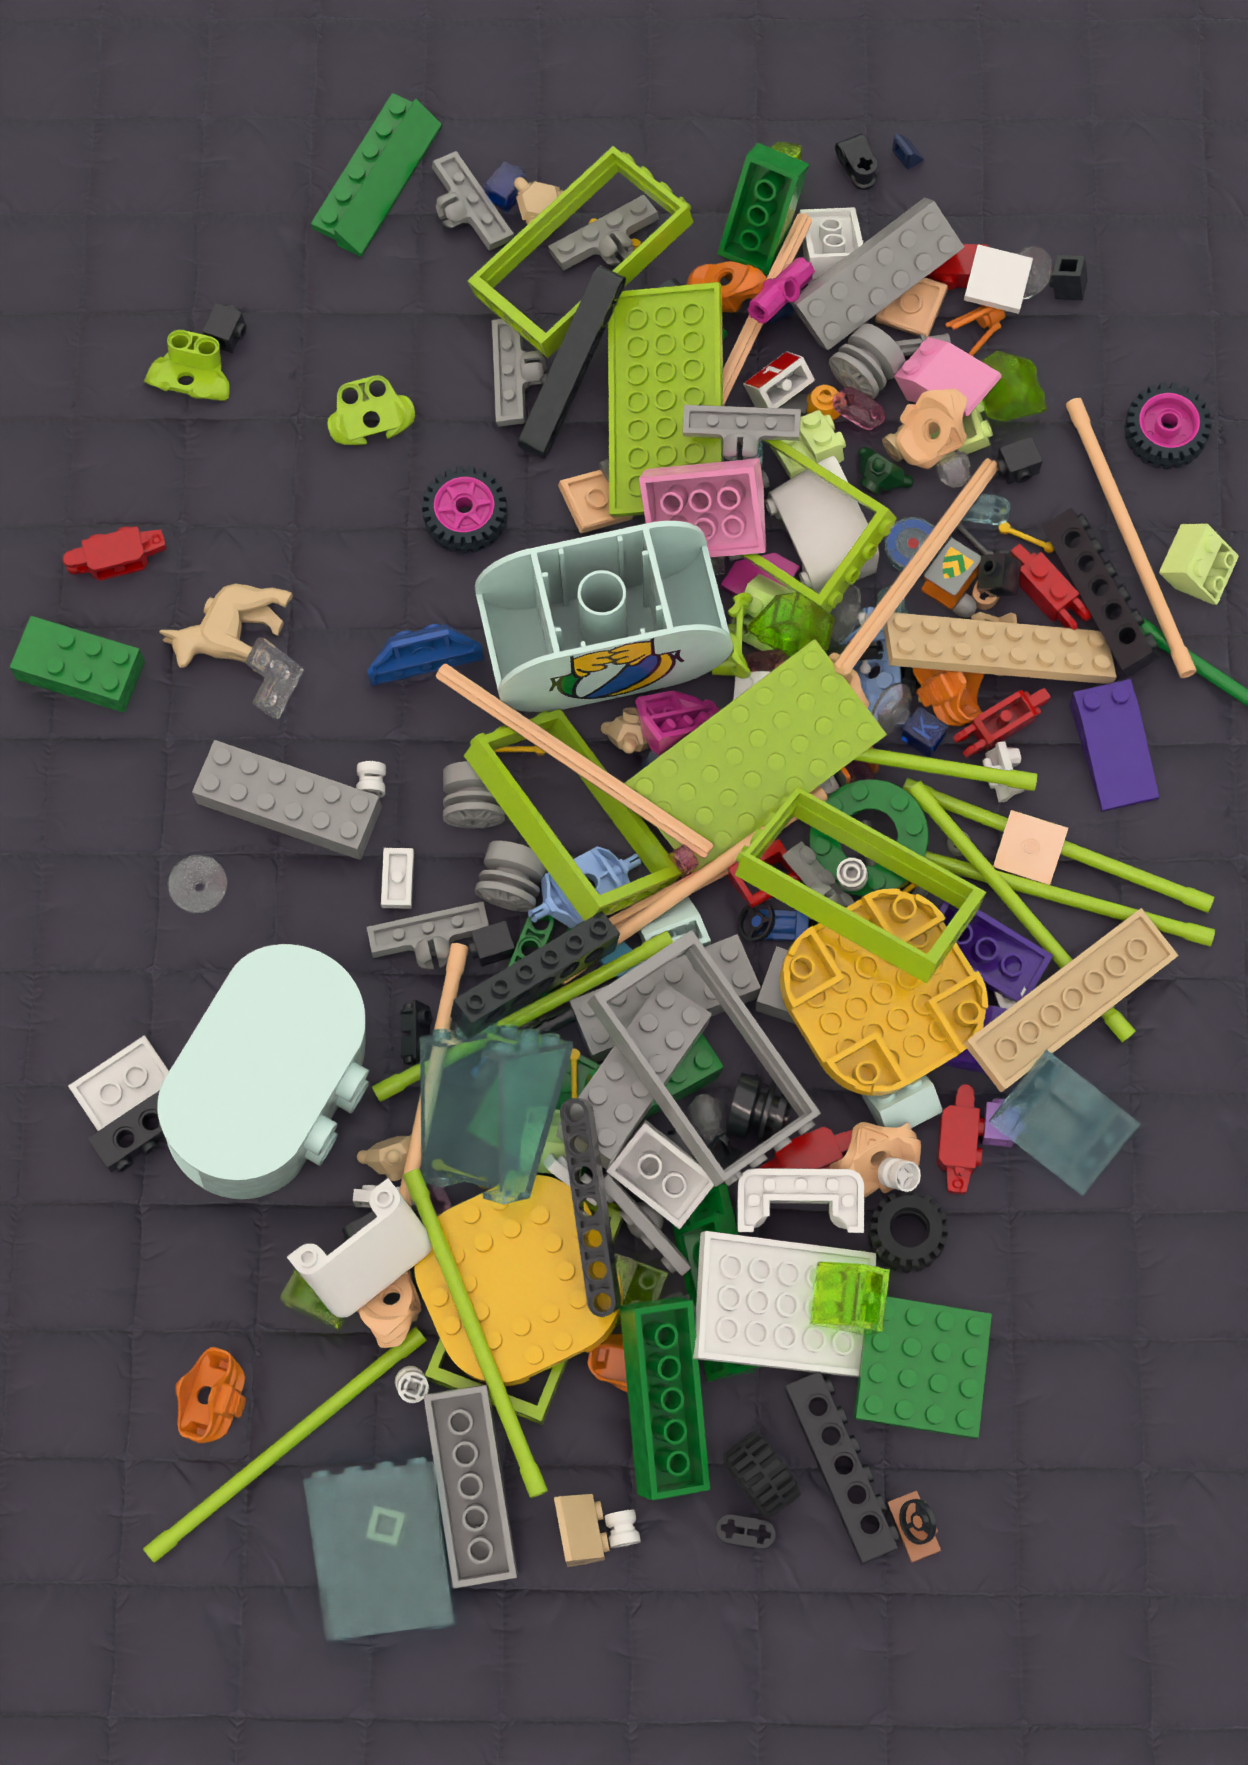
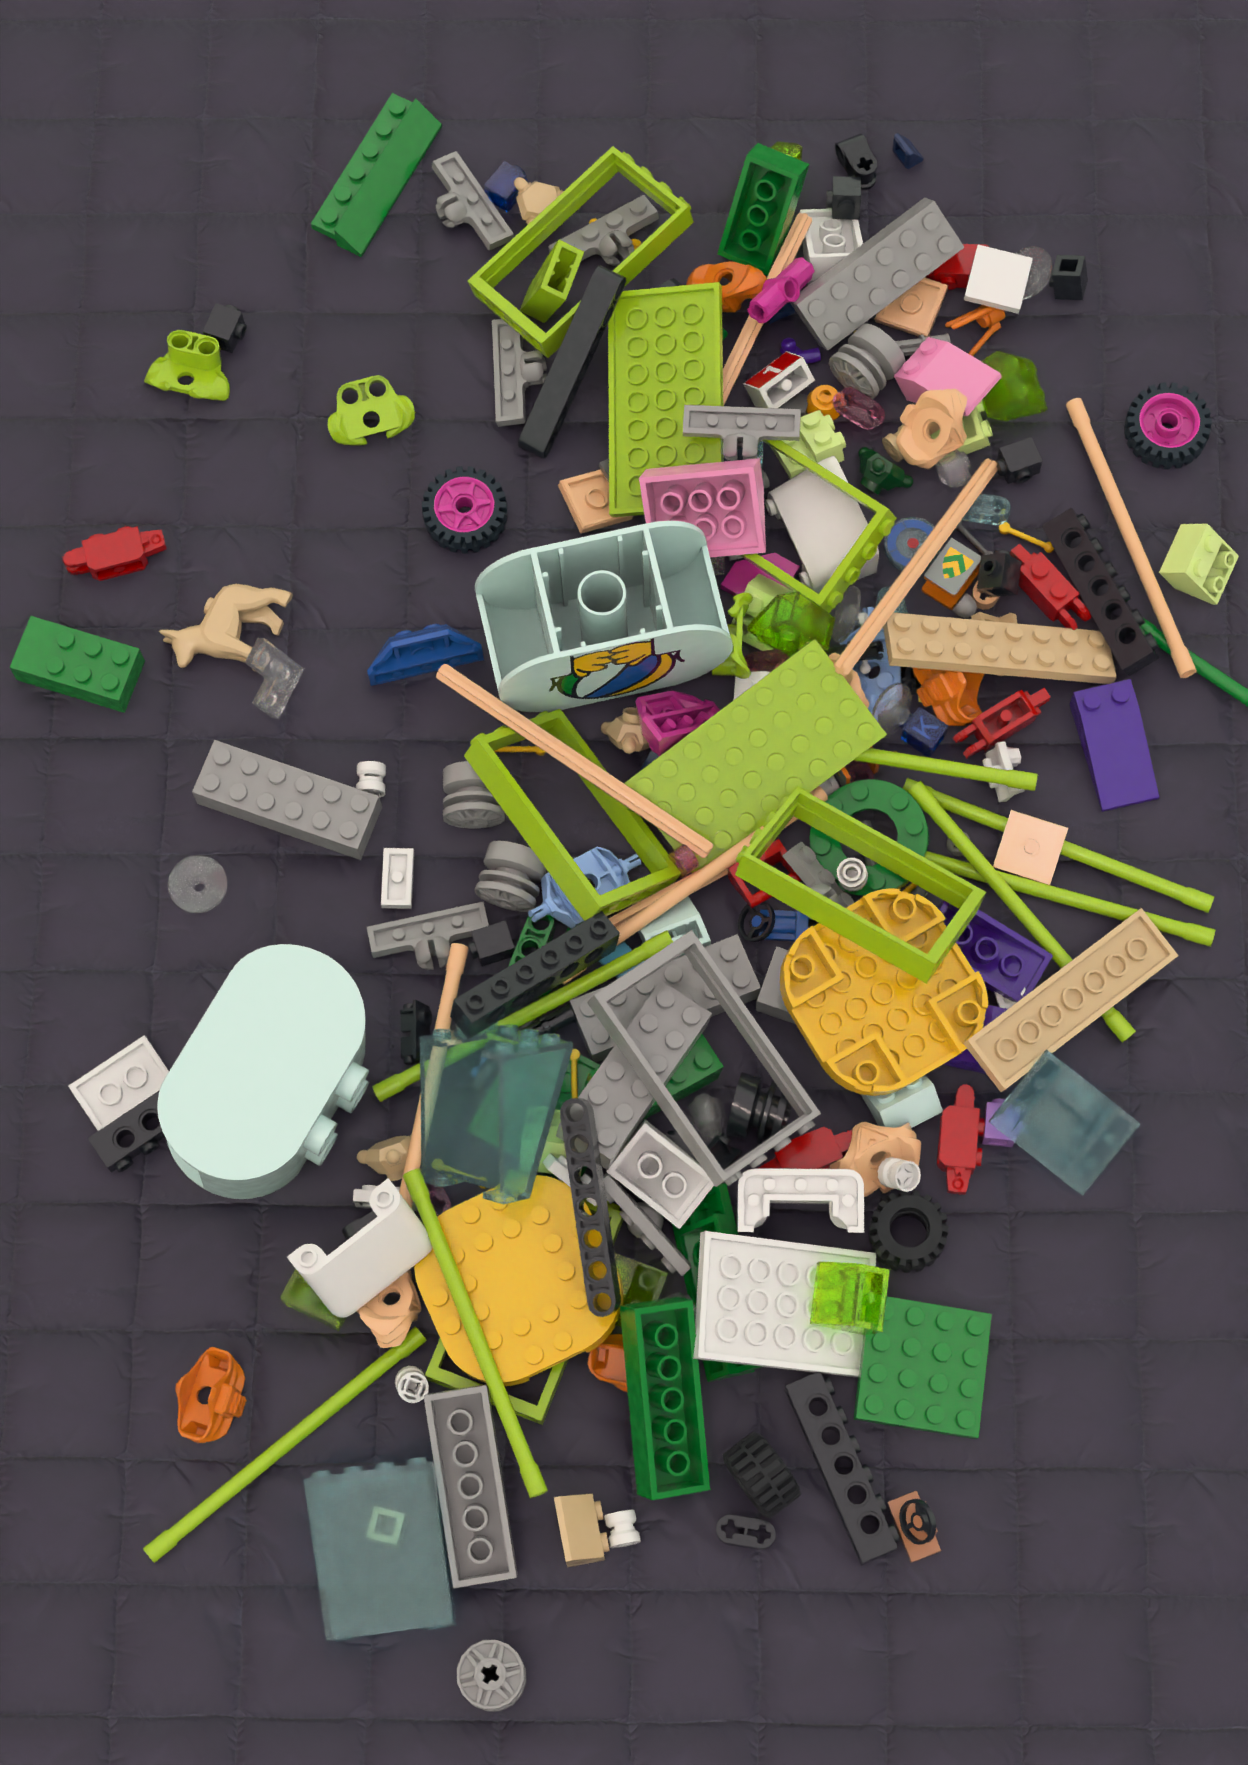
(496, 1694): none -> light grey wheel
(552, 282): none -> lime slope
(810, 355): none -> dark purple arm
(845, 197): none -> black brick

